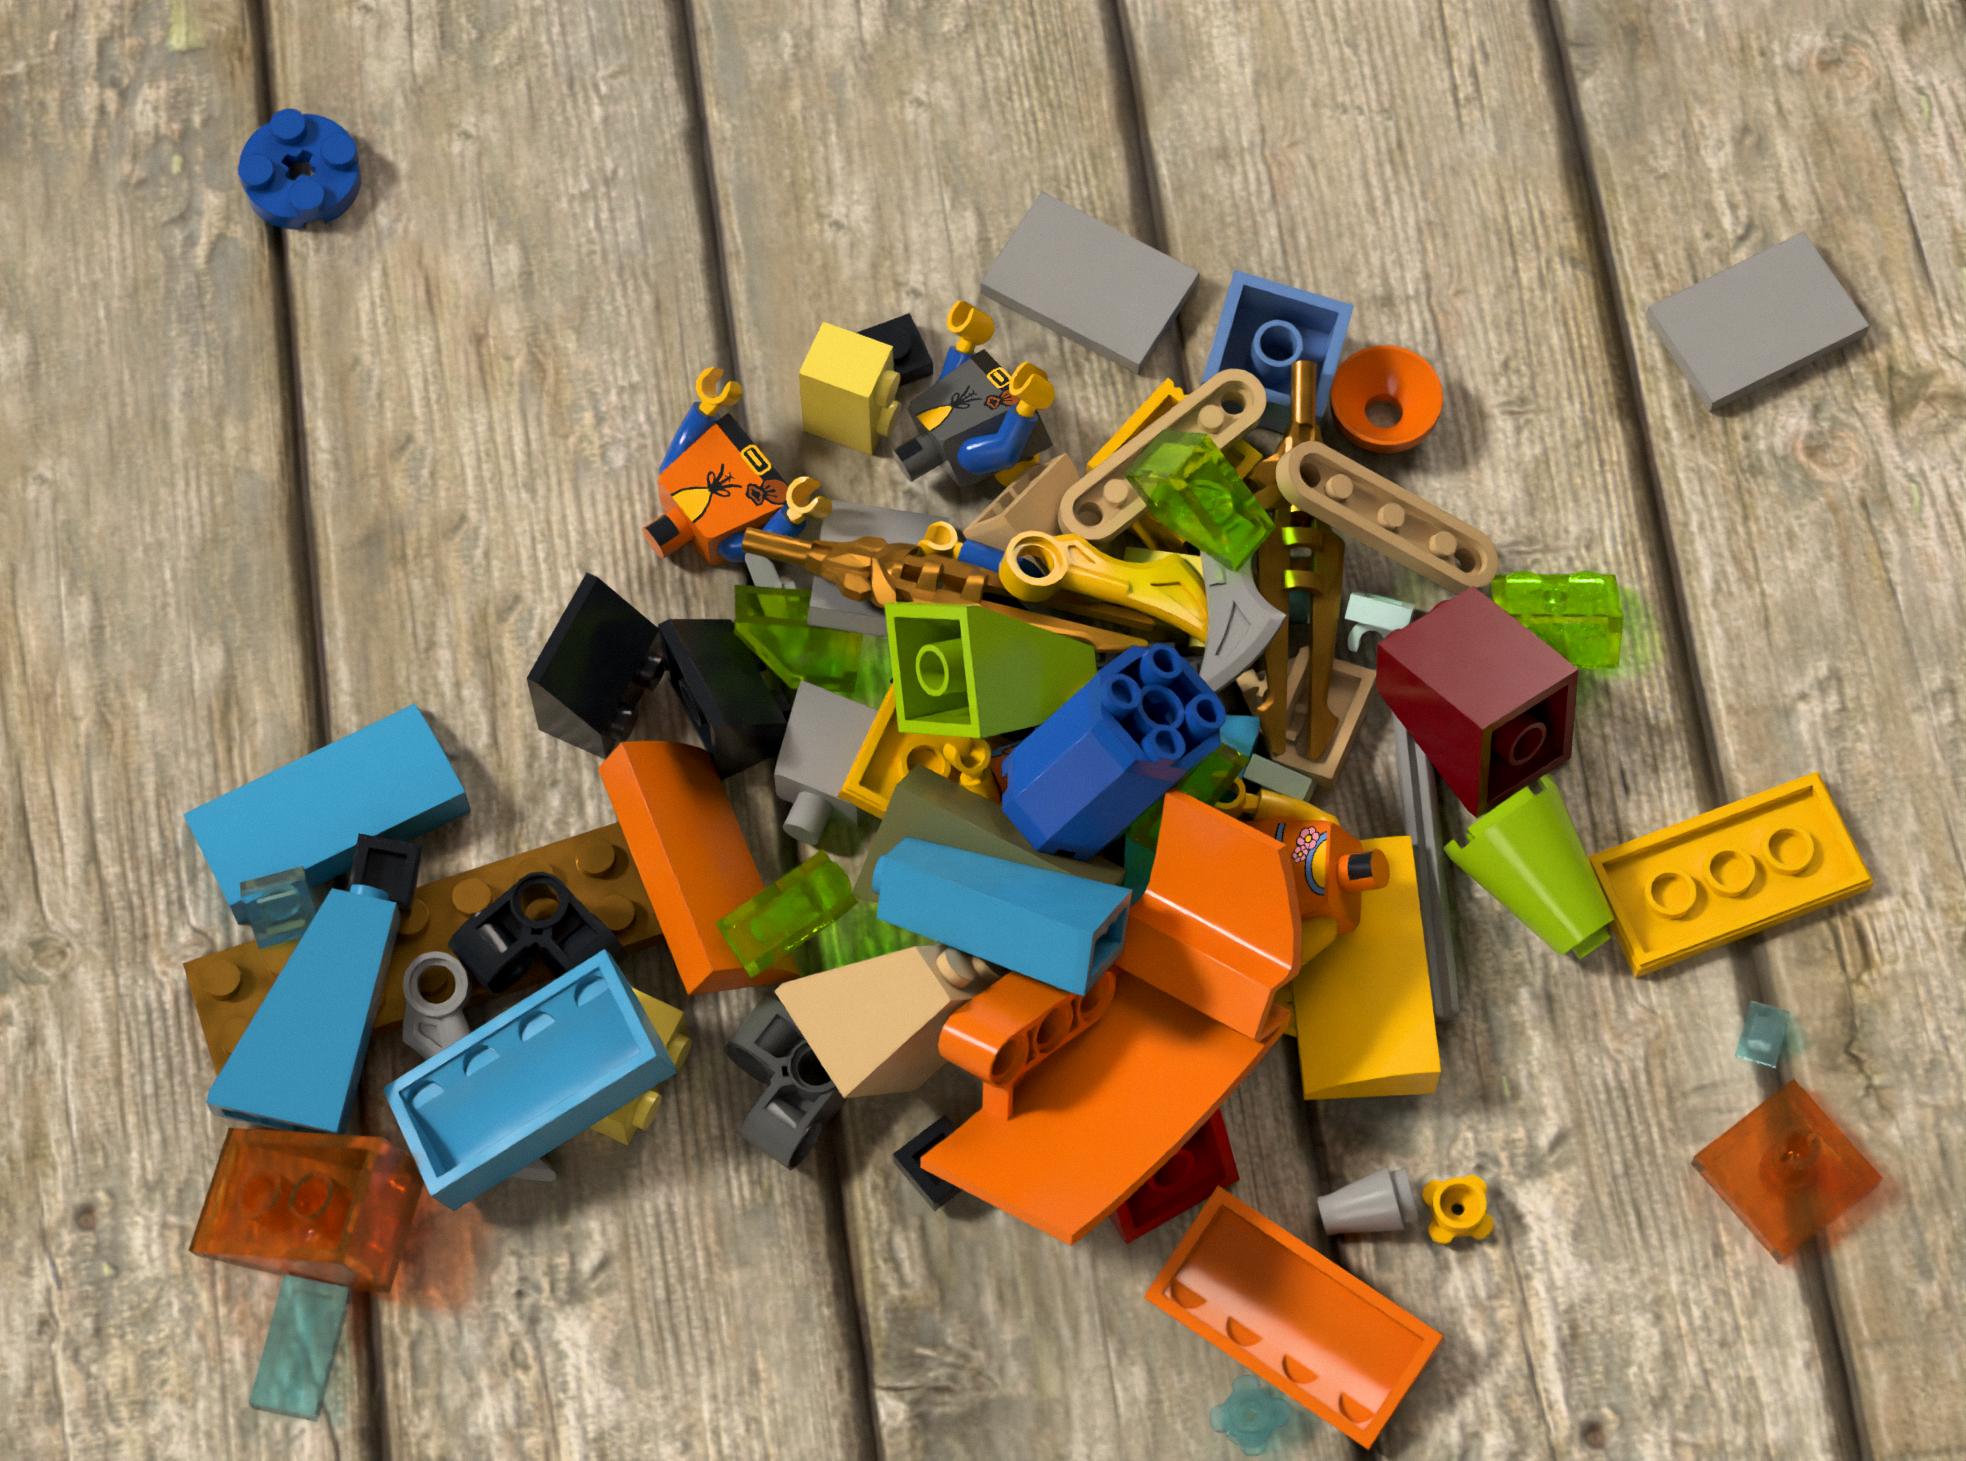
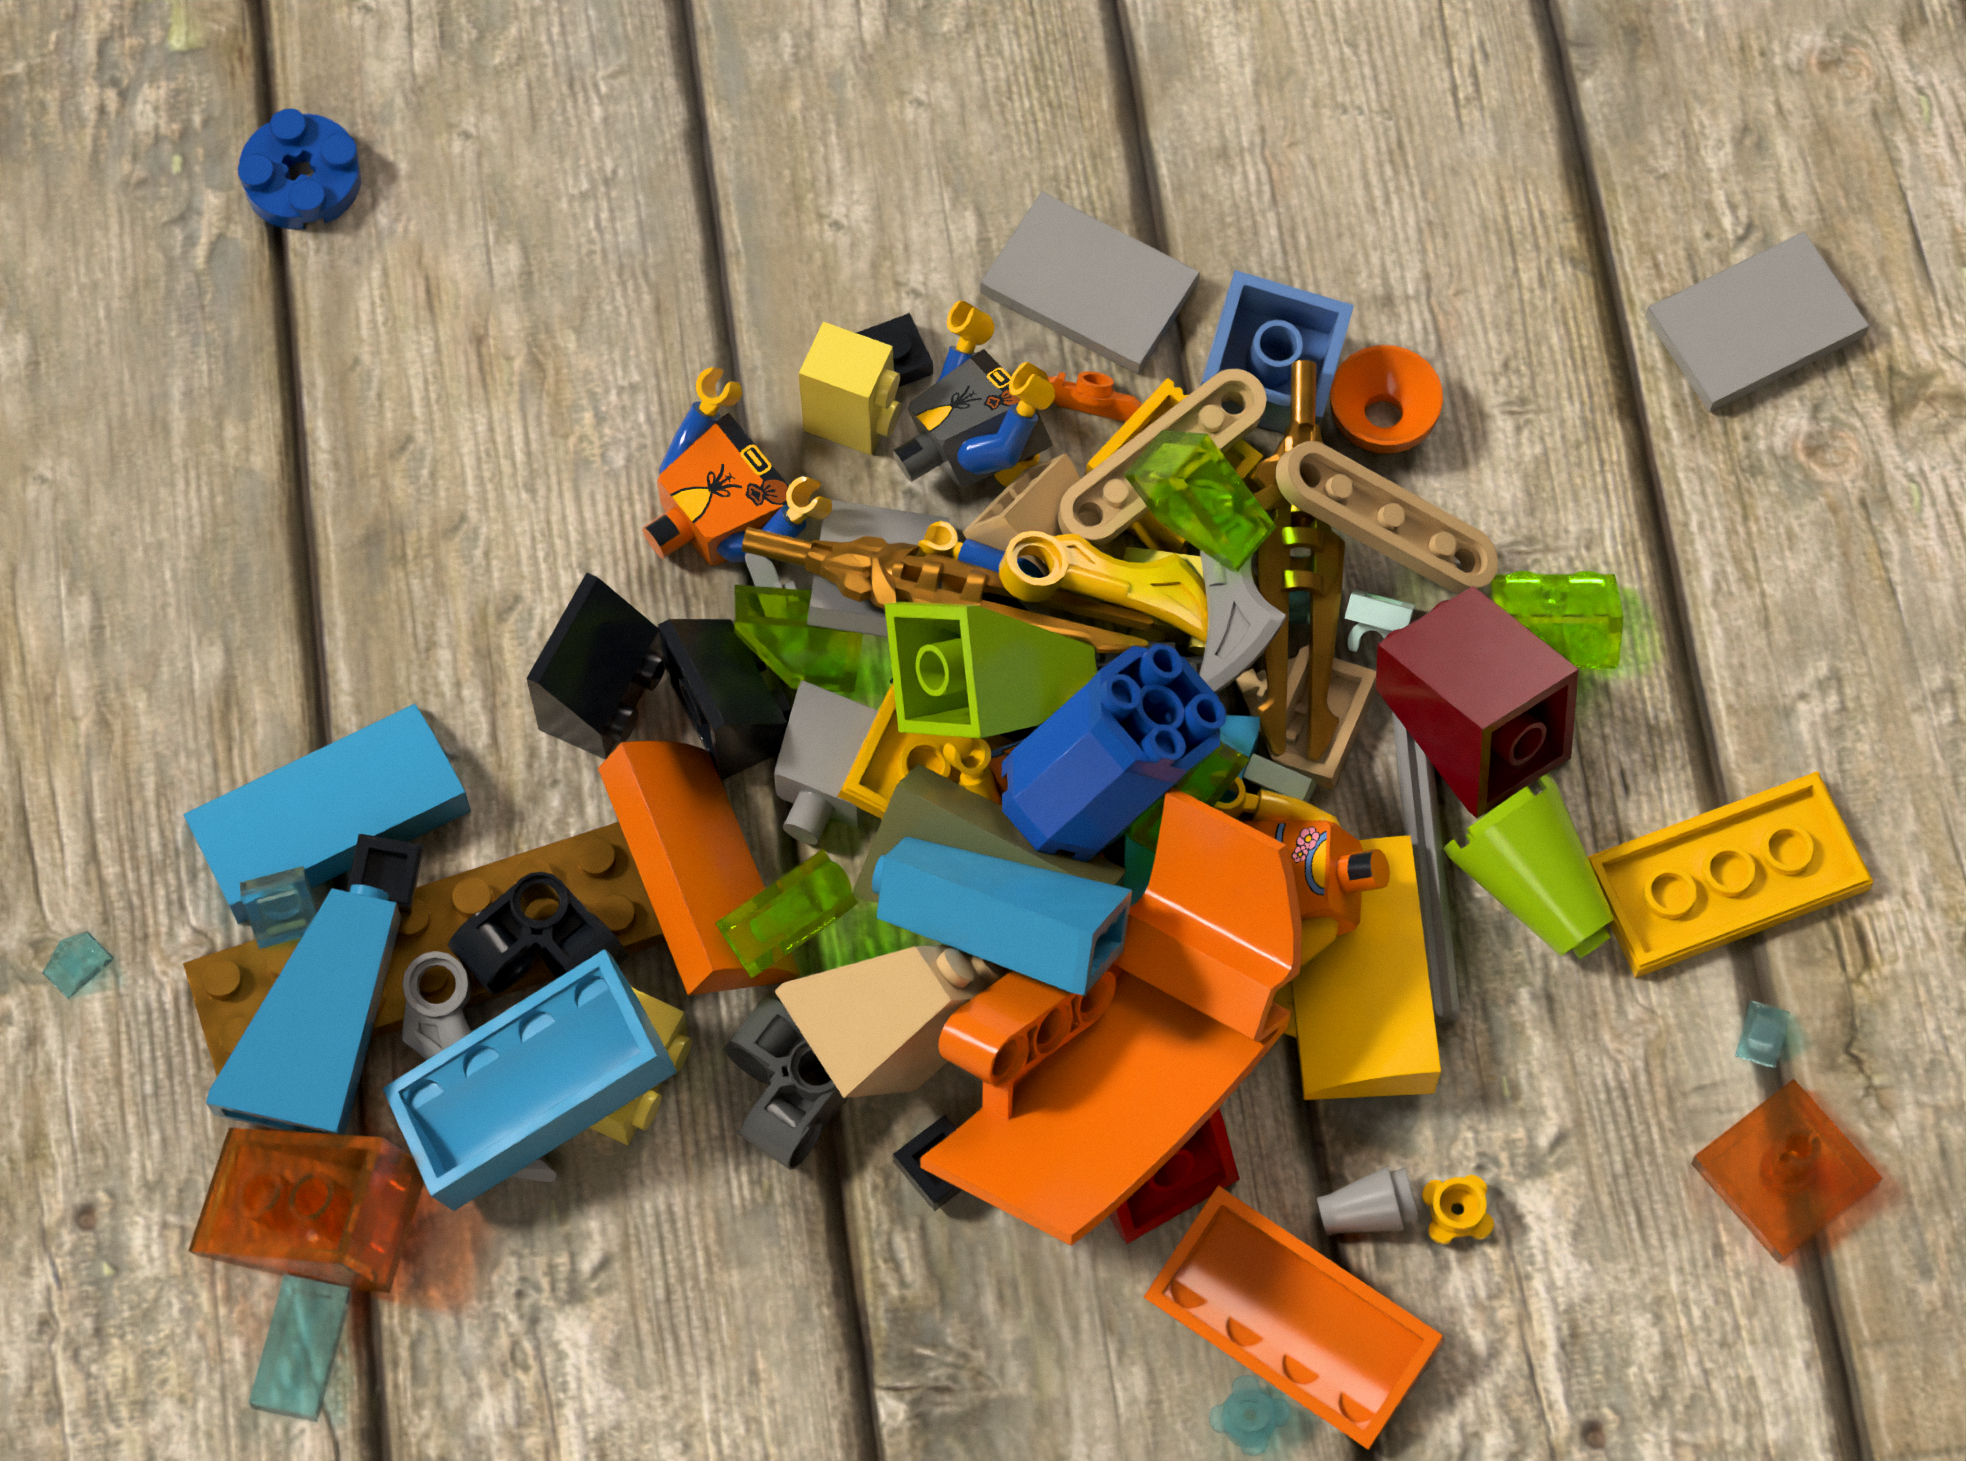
(76, 963): none -> clear light blue piece
(1093, 395): none -> orange piece

